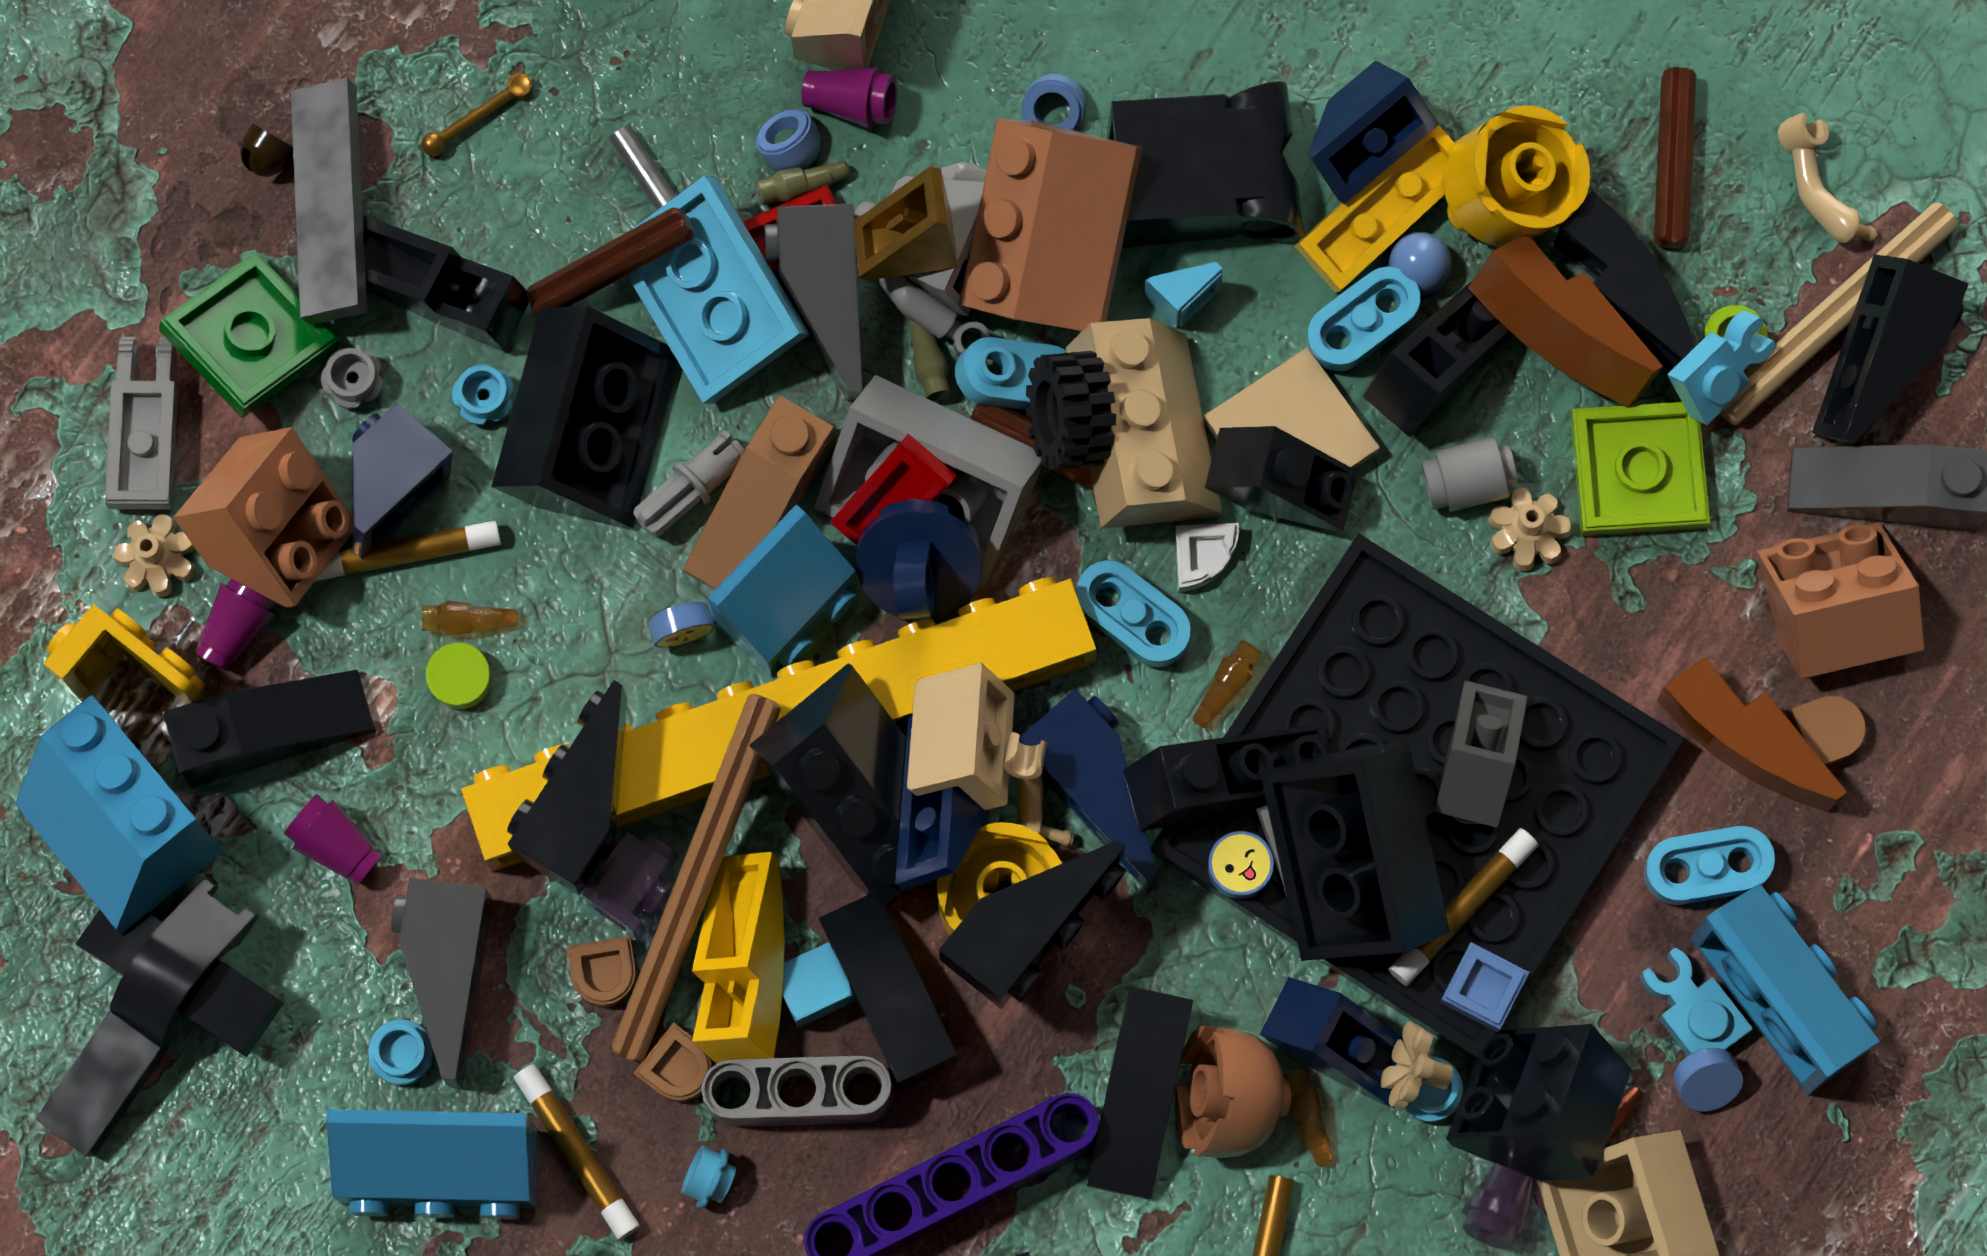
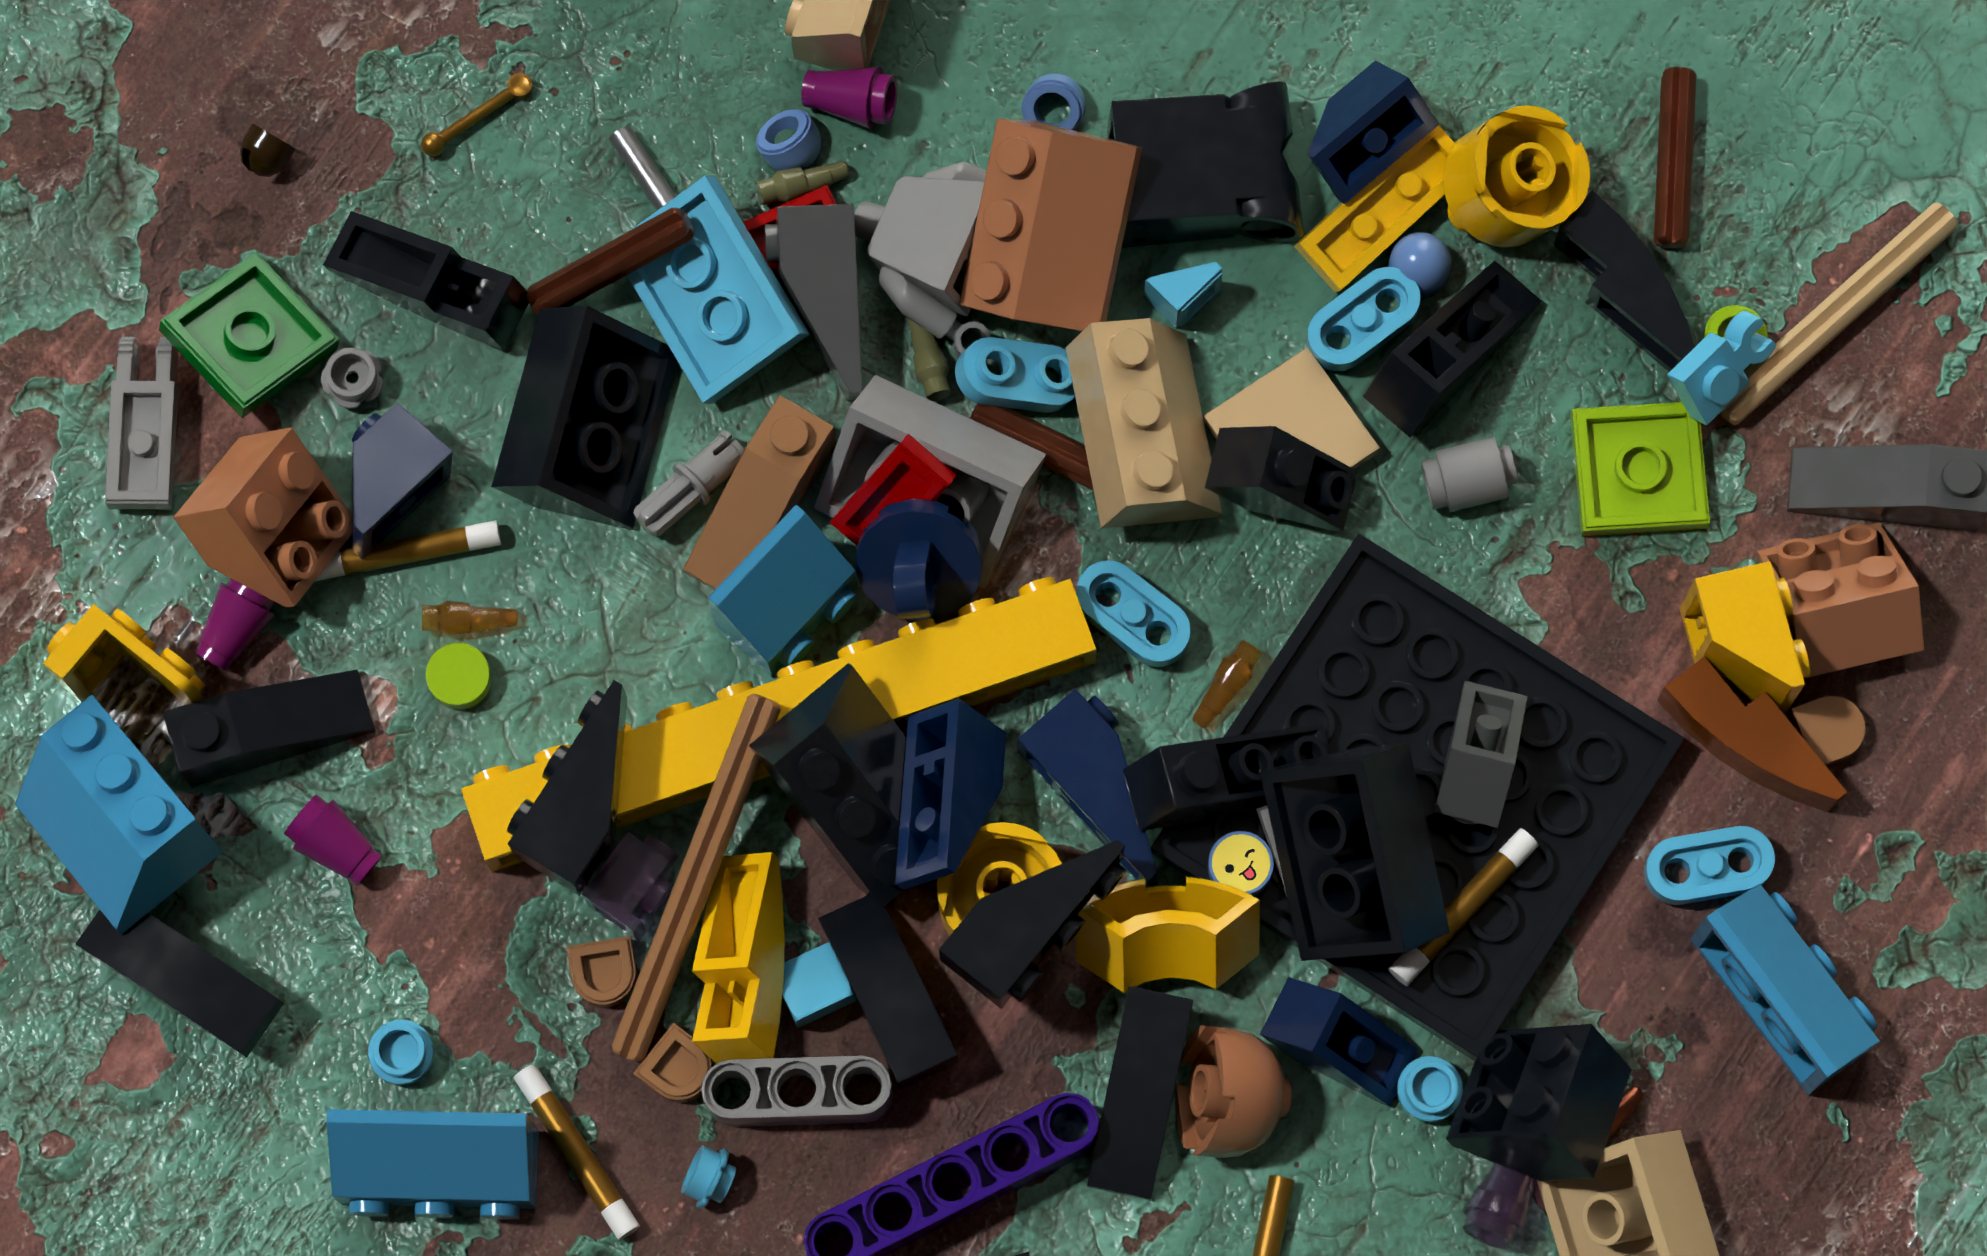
(141, 1018): black piece -> none
(155, 556): tan plant -> none
(328, 201): flat silver tile -> none
(444, 949): dark grey slope -> none
(481, 378): medium azure plate -> none
(681, 624): medium blue tile -> none
(907, 231): pearl gold slope -> none
(961, 735): tan panel -> none
(1027, 765): tan piece -> none
(1070, 410): black tyre -> none
(1169, 932): none -> yellow brick
(1203, 552): white tile -> none
(1307, 1113): clear orange piece -> none
(1413, 1067): tan plant -> none
(1484, 987): medium blue tile -> none
(1525, 536): tan plant -> none
(1565, 321): dark orange slope -> none
(1698, 1015): medium azure plate -> none
(1708, 1079): medium blue tile -> none
(1744, 632): none -> yellow slope
(1833, 215): tan piece -> none
(1892, 336): black slope -> none

